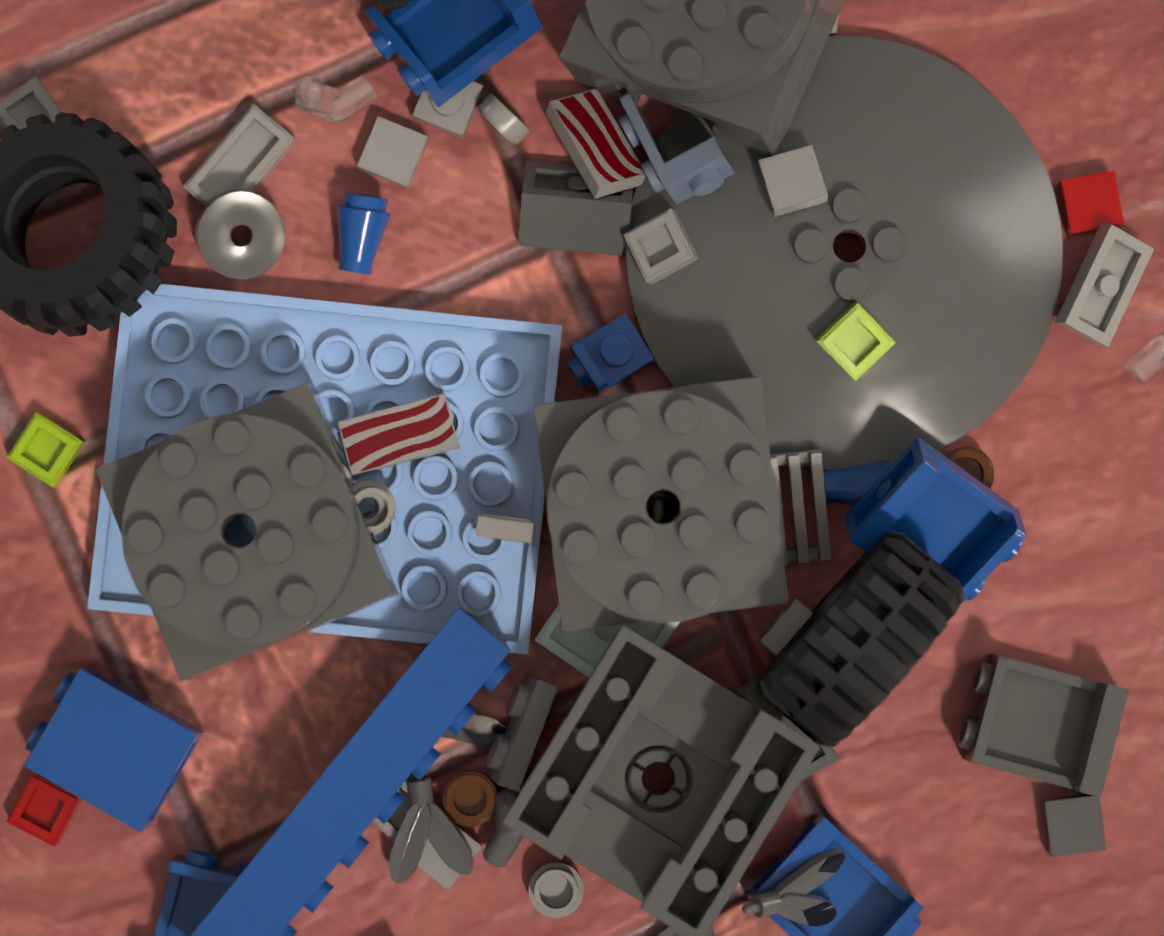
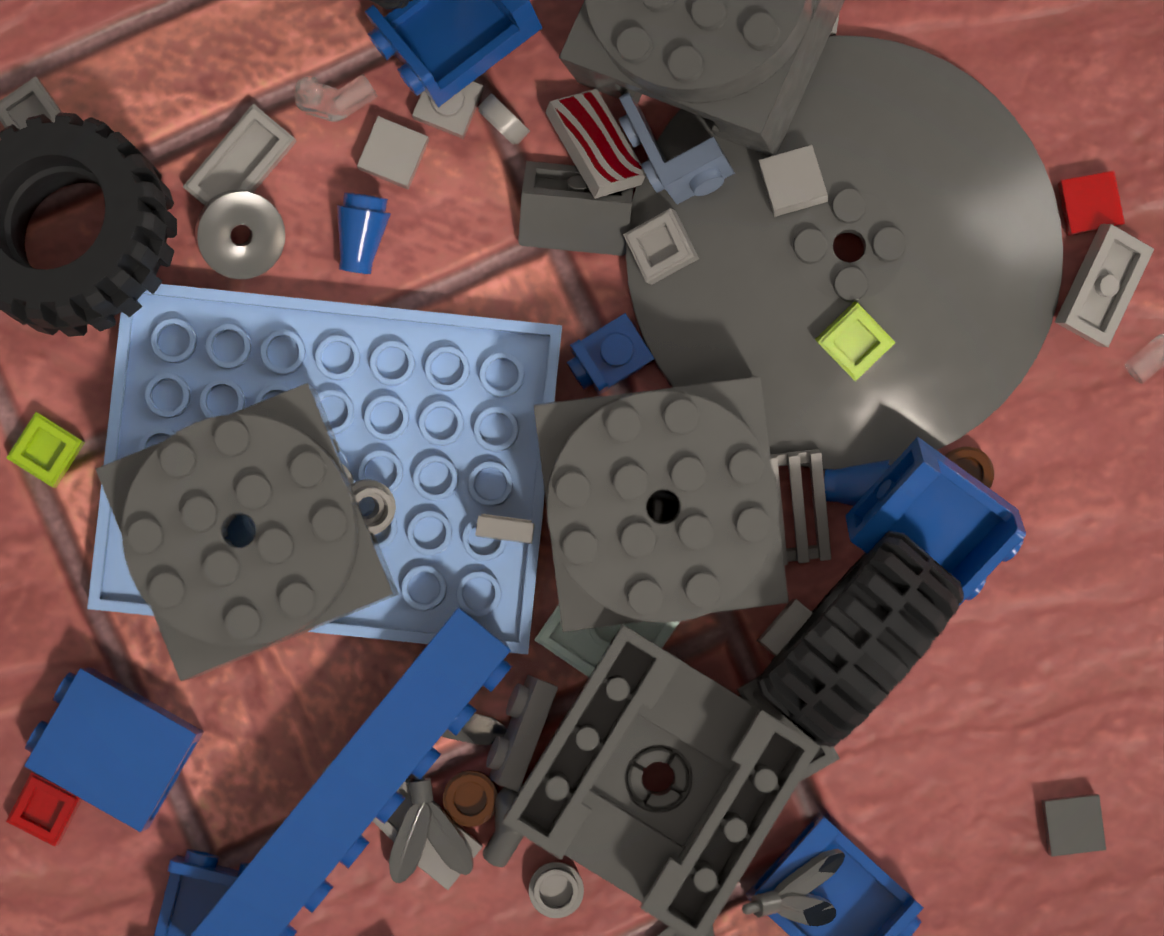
(398, 435): tile -> none
(1043, 724): dark grey panel -> none

